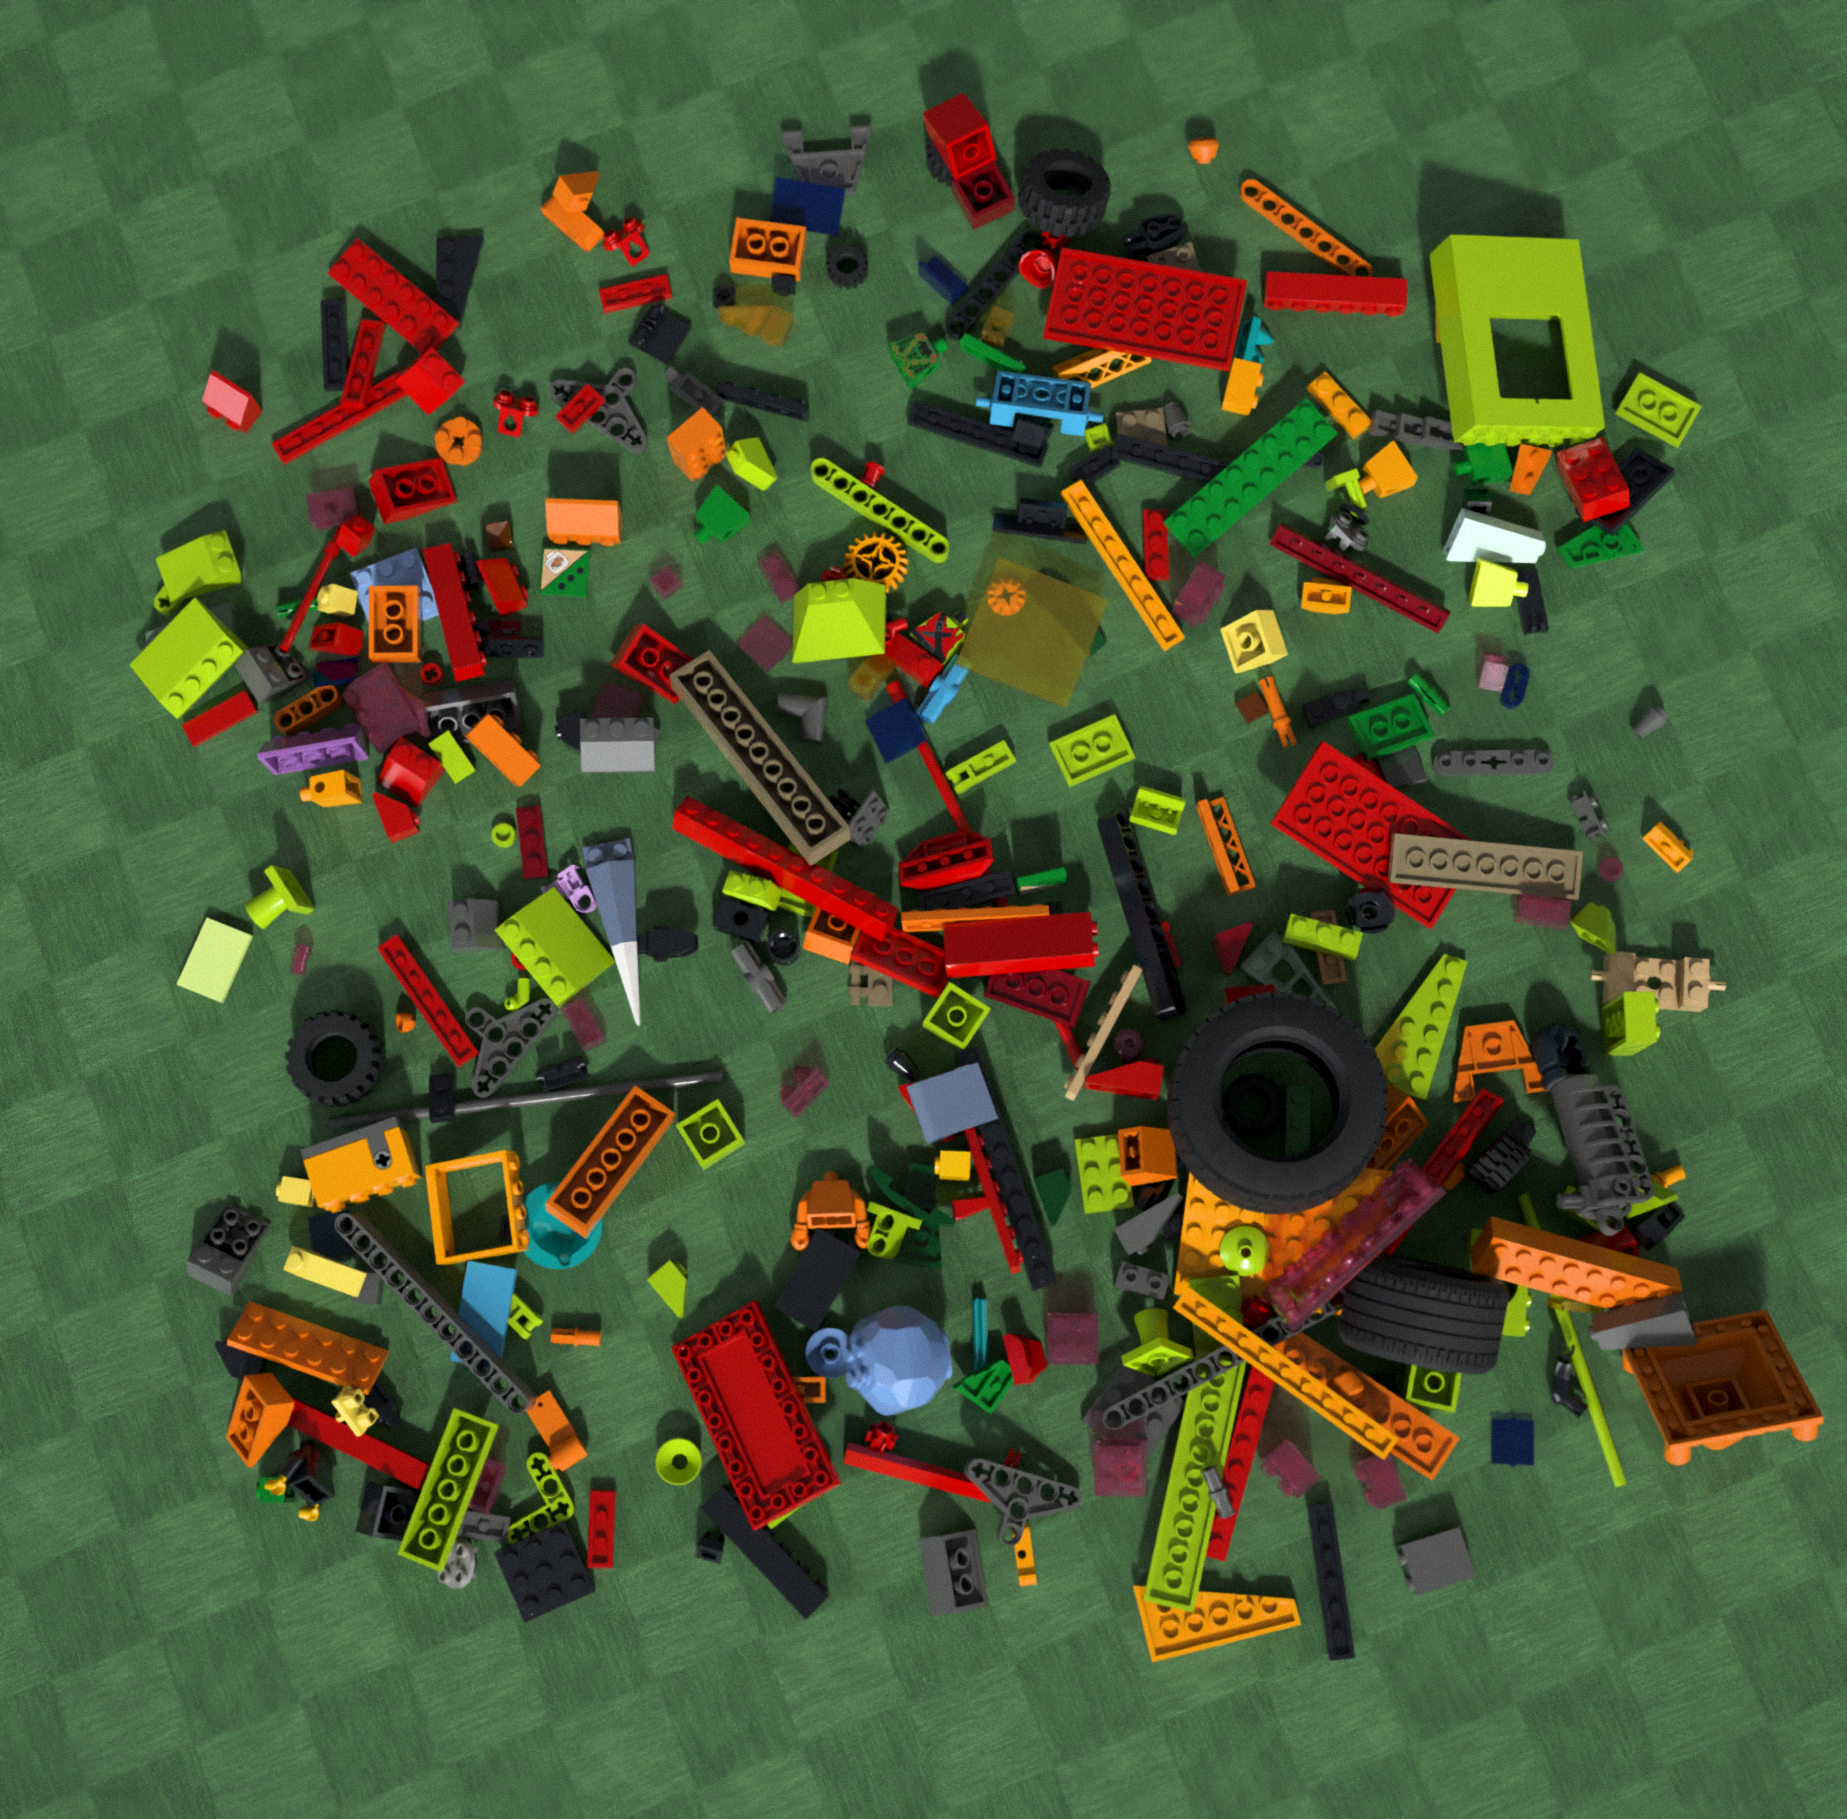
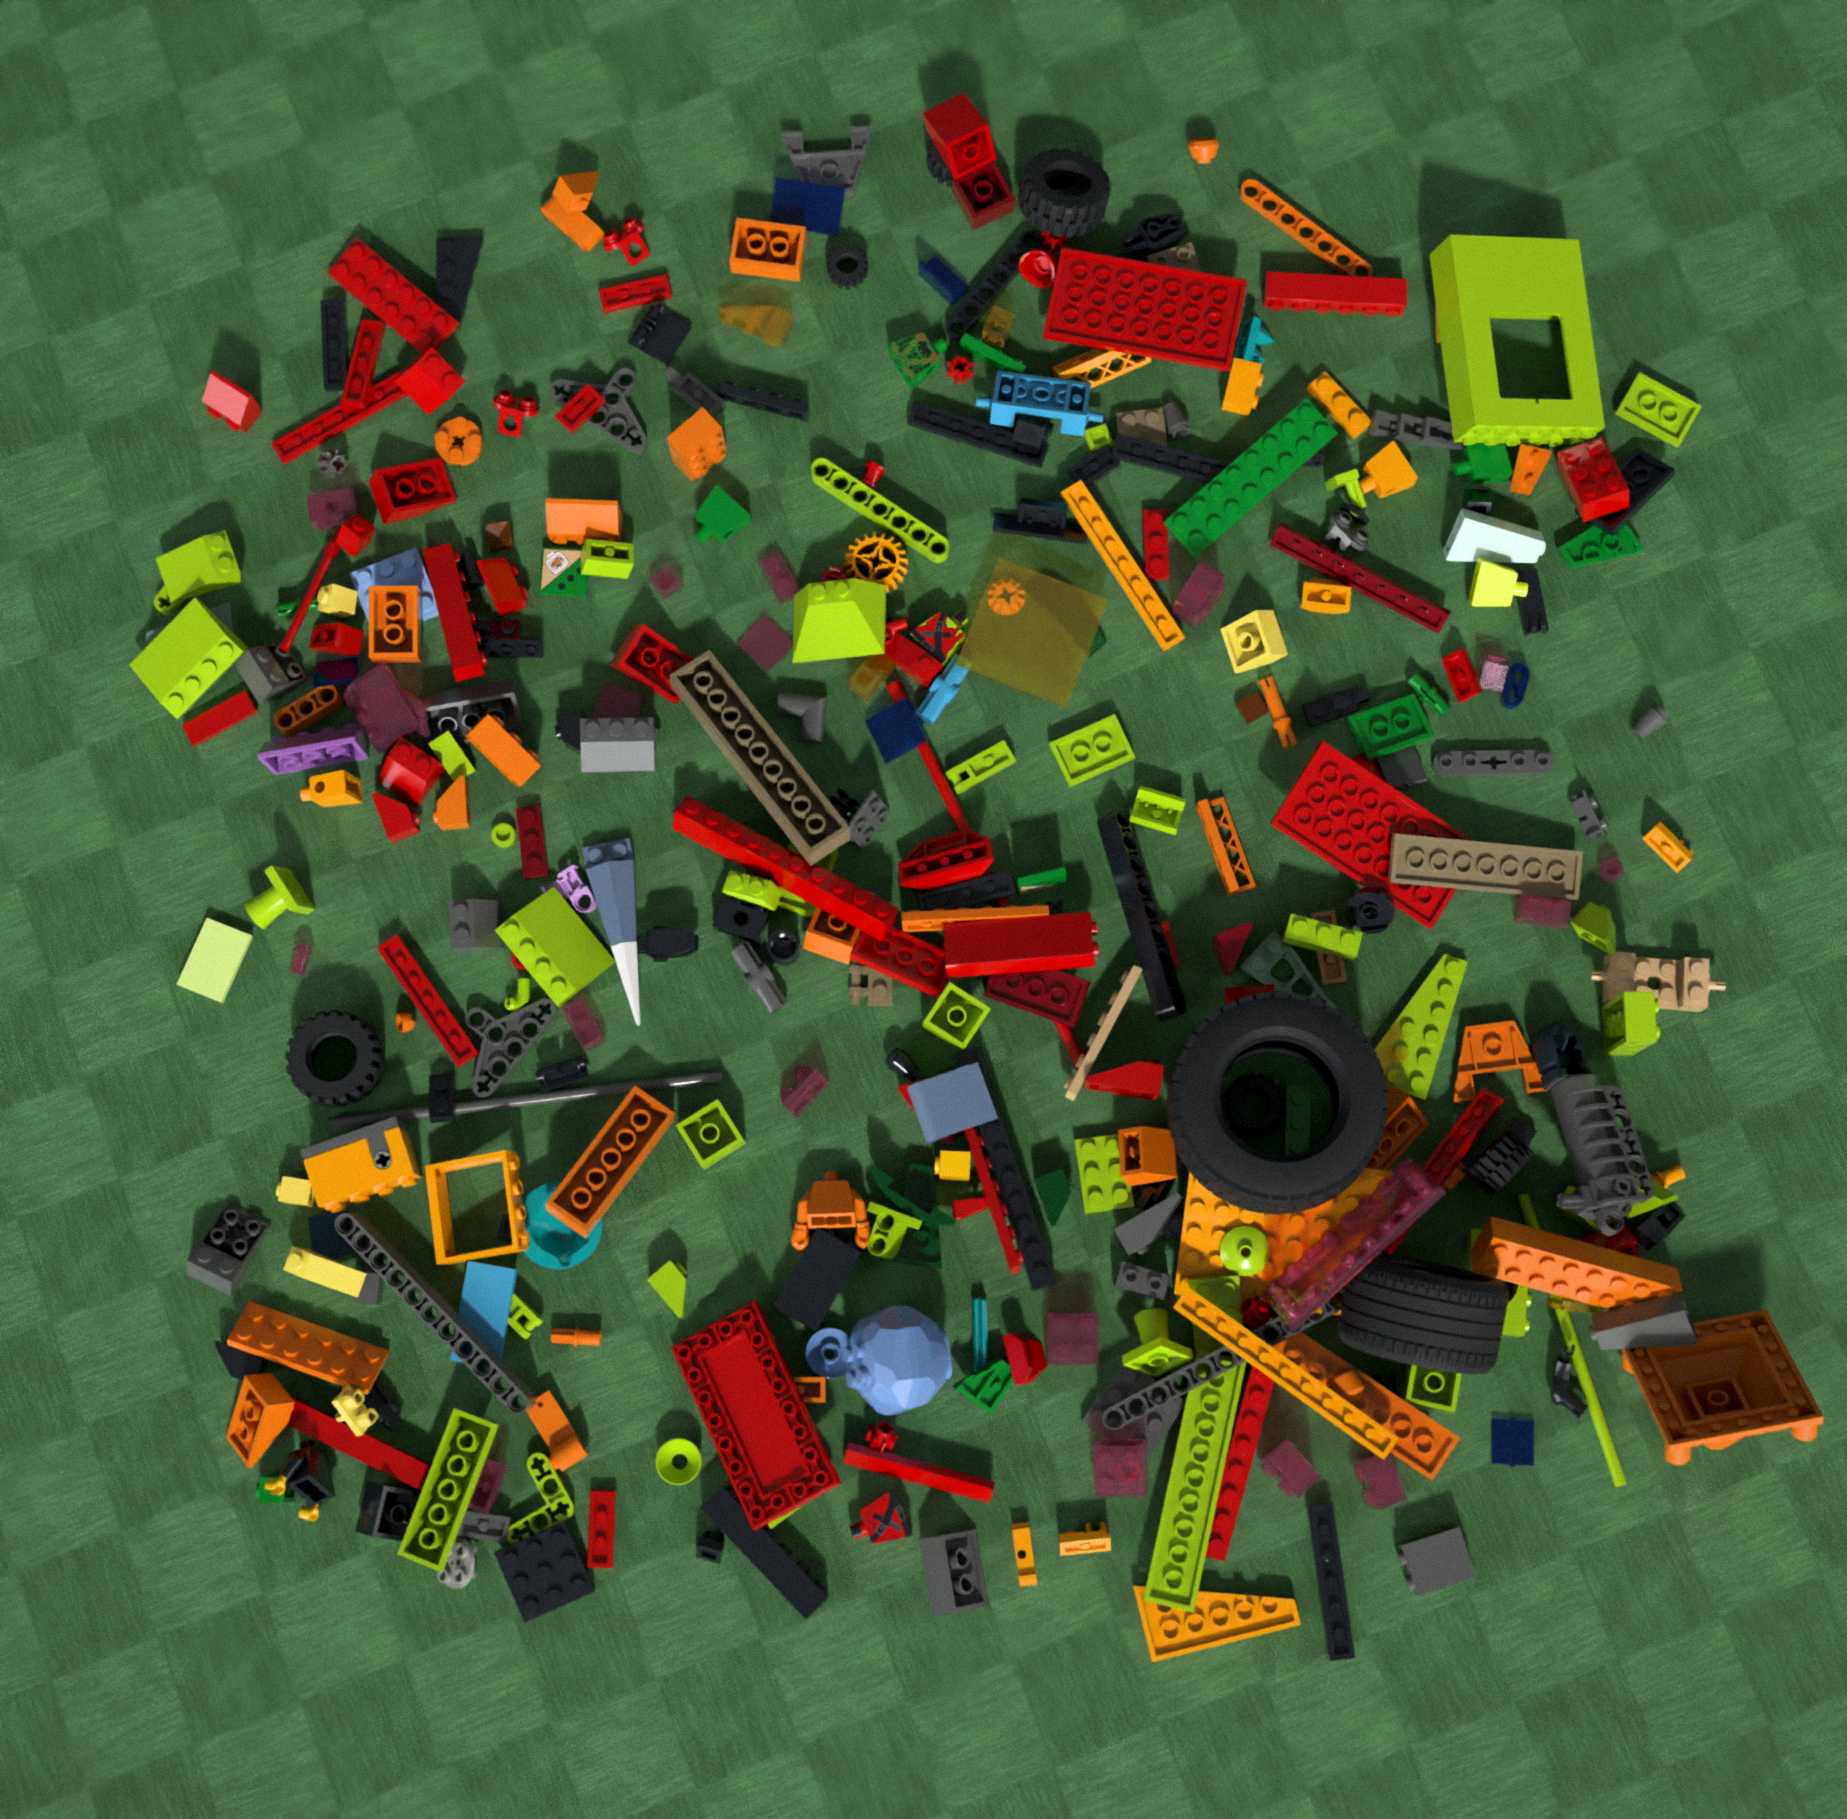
(332, 463): none -> dark grey gear
(435, 681): red bush -> none
(454, 806): none -> orange slope
(607, 558): none -> lime brick
(722, 291): black plate -> none
(752, 462): lime slope -> none
(783, 285): black plate -> none
(882, 1520): none -> torso
(966, 367): none -> red gear
(1007, 1493): dark grey beam -> none
(1012, 1458): red bush -> none
(1088, 1542): none -> light orange plate
(1125, 1052): clear pink head -> none
(1217, 1491): dark grey pin -> none
(1461, 675): none -> red plate

